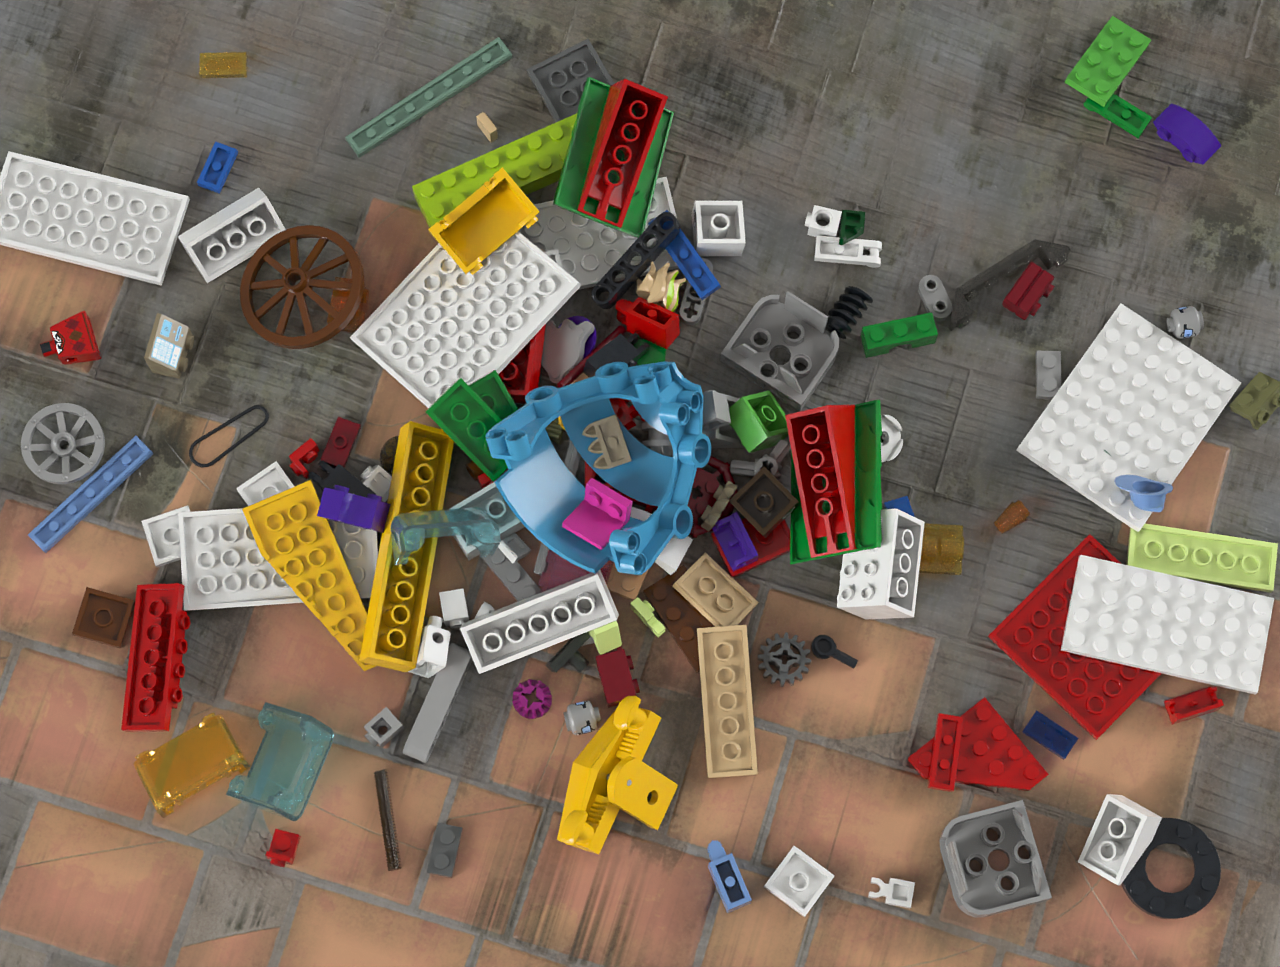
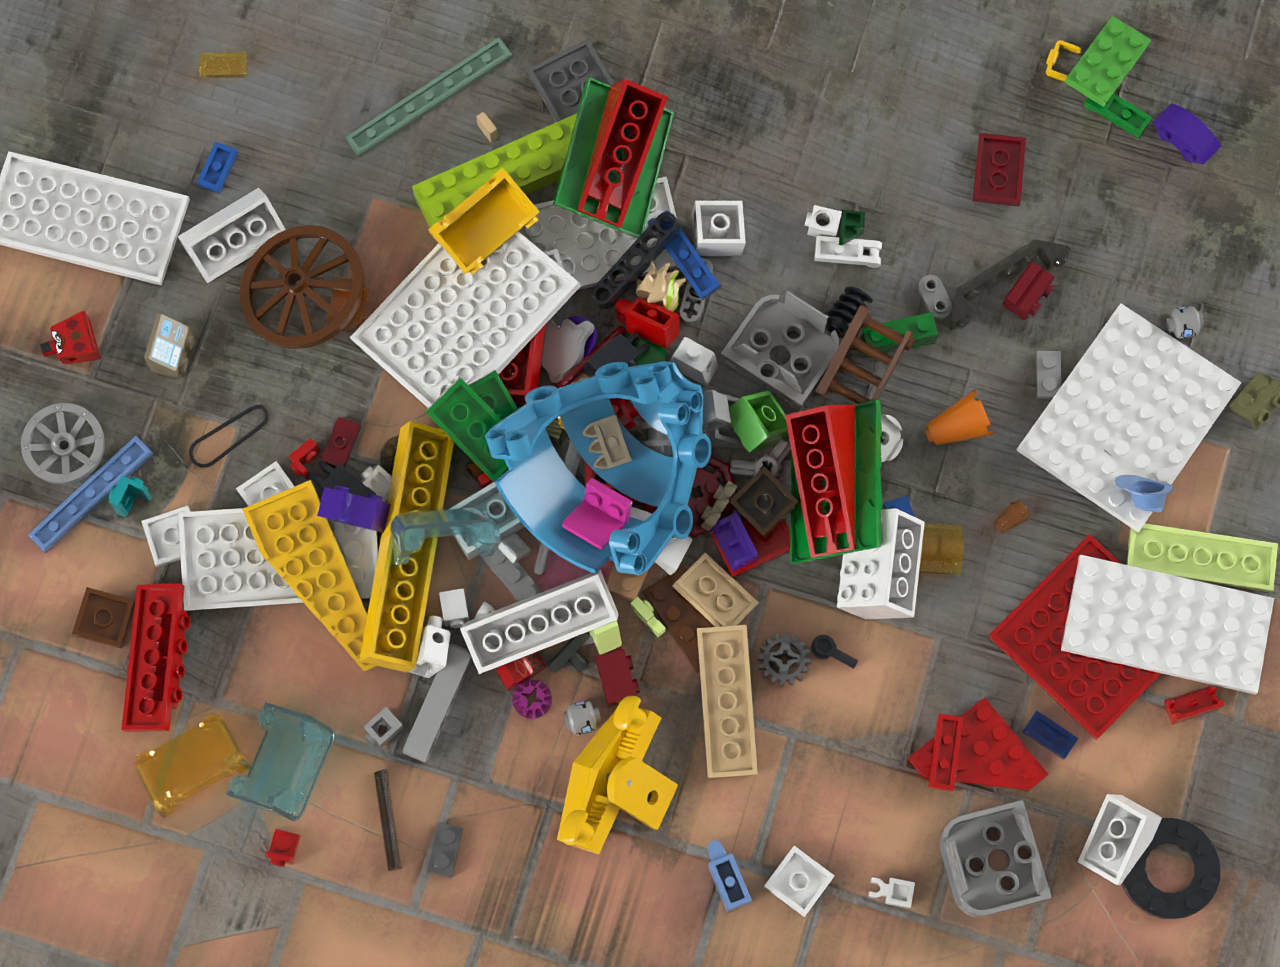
(125, 493): none -> teal bracket
(520, 670): none -> red leg
(693, 361): none -> white torso
(852, 341): none -> reddish brown fence
(959, 422): none -> orange cone
(999, 169): none -> dark red plate
(1053, 55): none -> yellow piece

